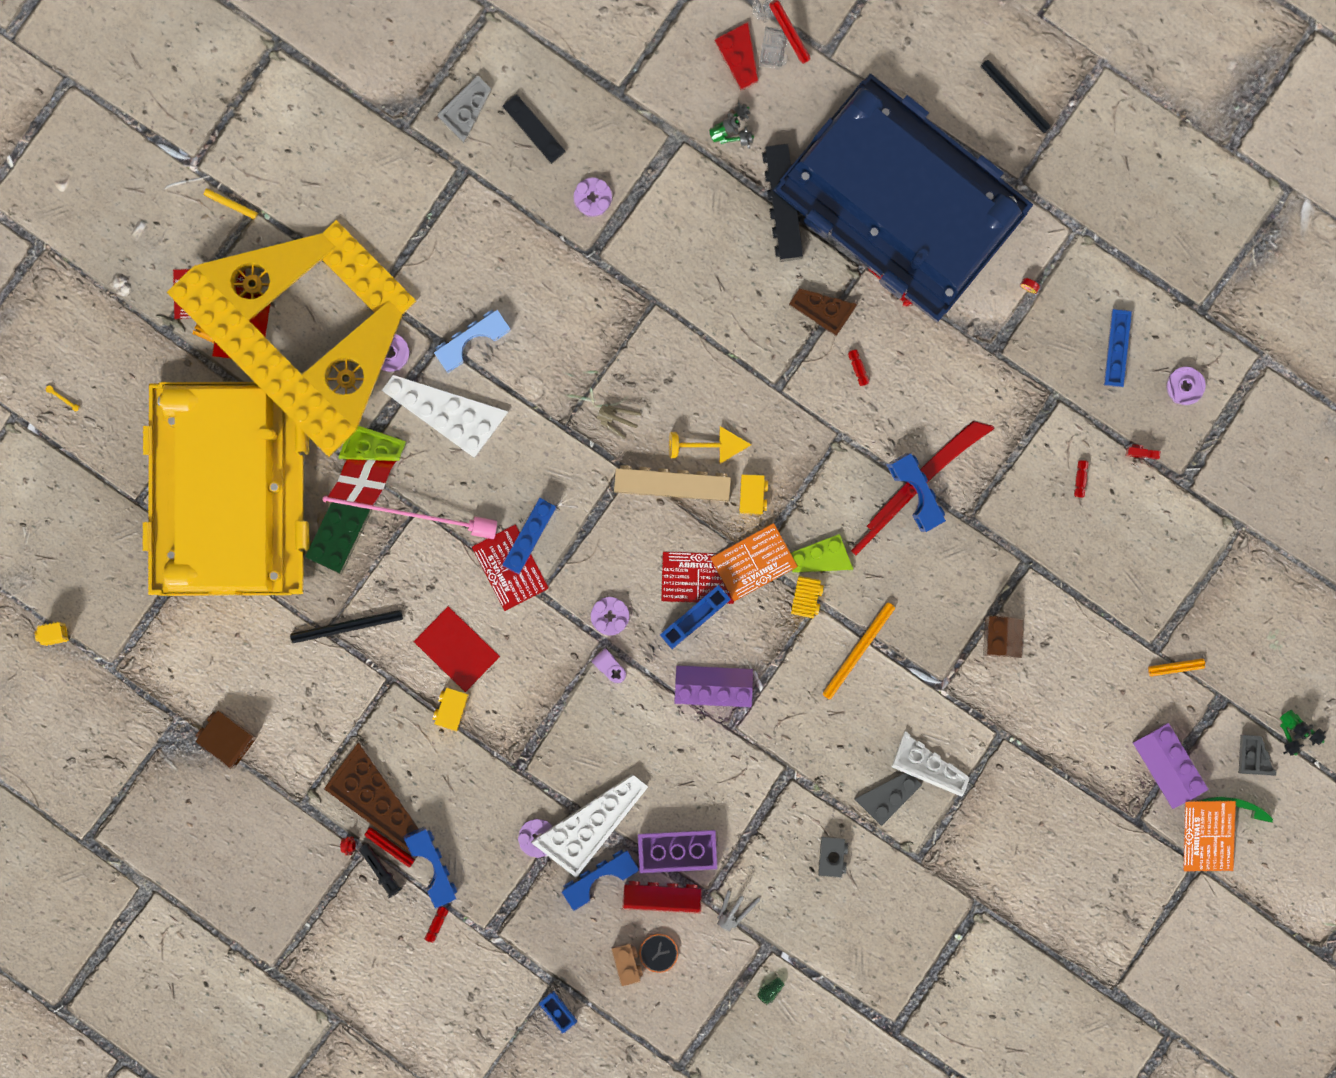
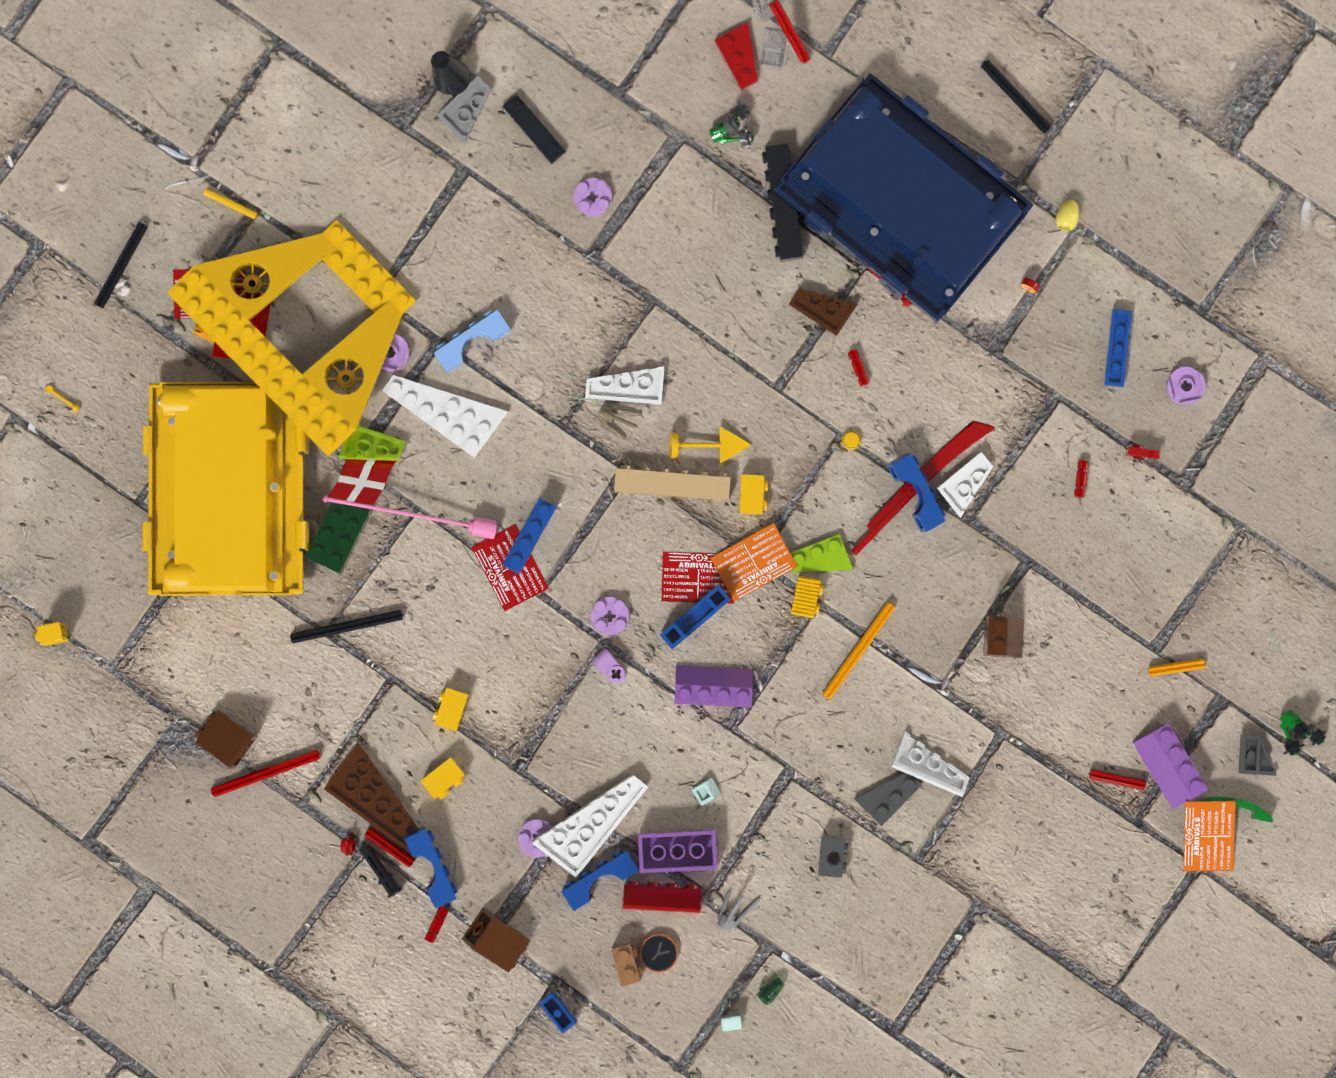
(120, 265): none -> black axle
(265, 773): none -> red axle
(443, 778): none -> yellow brick
(449, 73): none -> black cone
(456, 649): red sticker -> none
(496, 940): none -> reddish brown slope
(634, 387): none -> white wing
(706, 791): none -> light aqua slope
(731, 1022): none -> light aqua slope
(851, 440): none -> yellow piece
(964, 483): none -> white wing
(1067, 215): none -> light yellow animal
(1117, 779): none -> red axle

